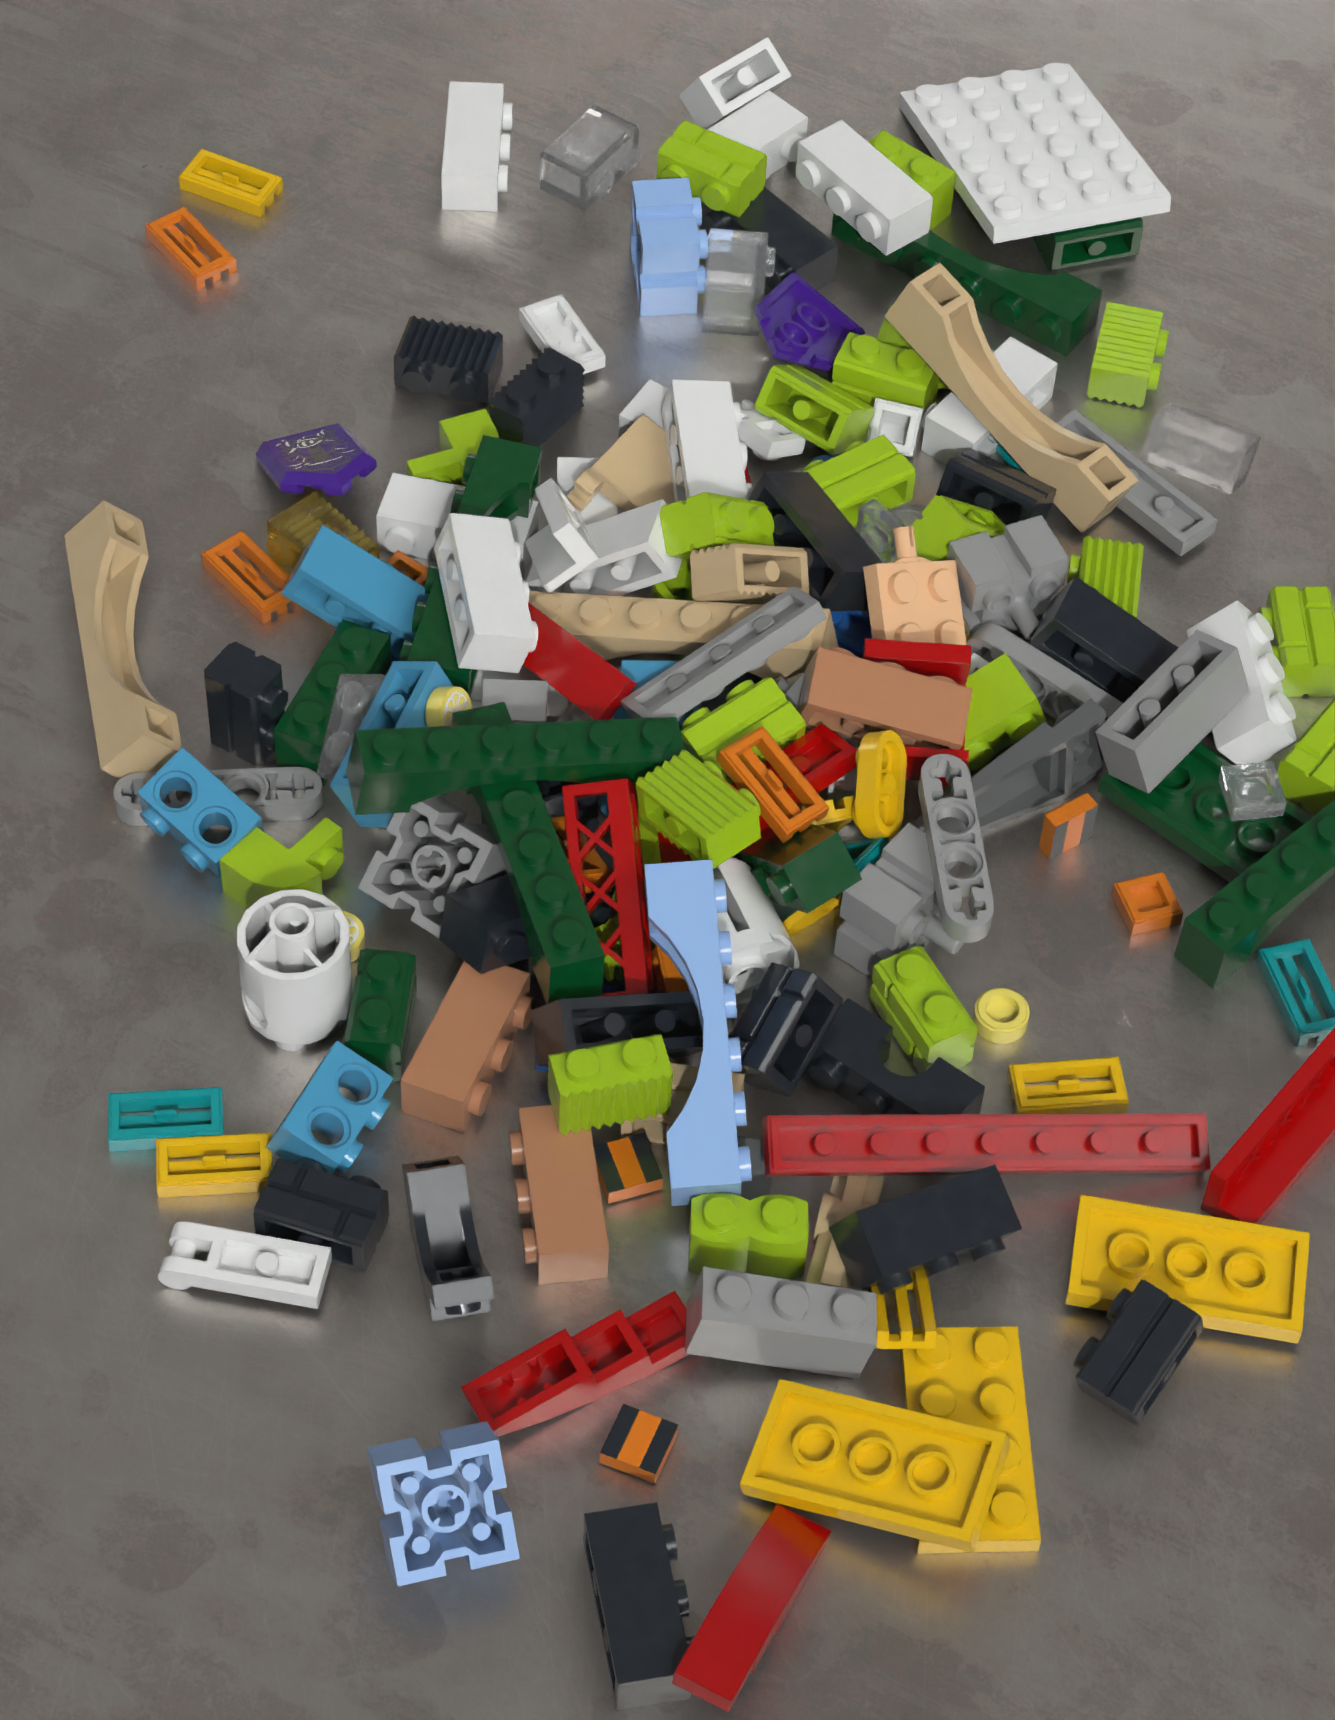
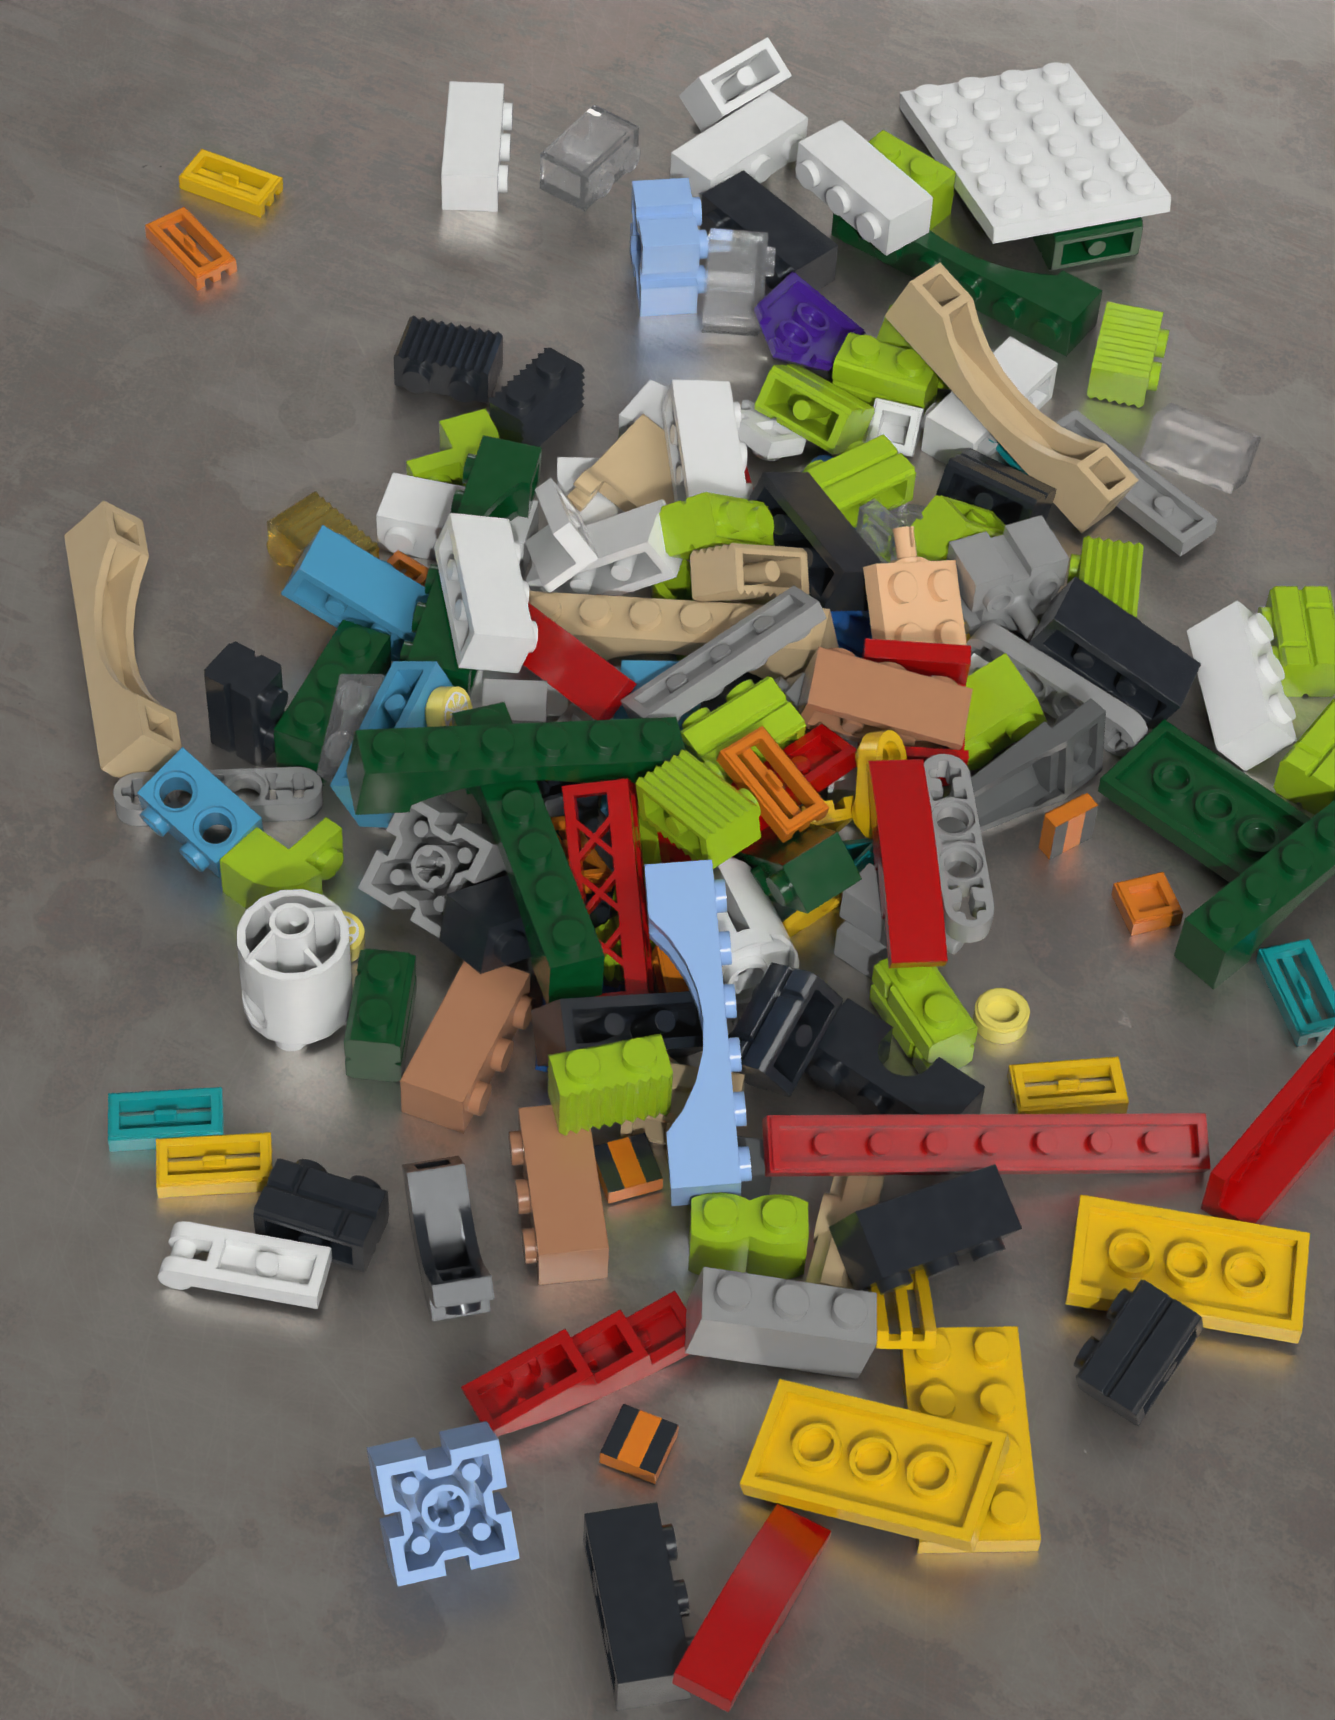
(256, 594): orange tile -> none
(316, 458): dark purple tile -> none
(328, 1111): dark azure brick -> none
(557, 326): white plate -> none
(718, 168): lime brick -> none
(907, 863): none -> red slope
(1172, 711): light grey brick -> none
(1252, 791): clear plate -> none

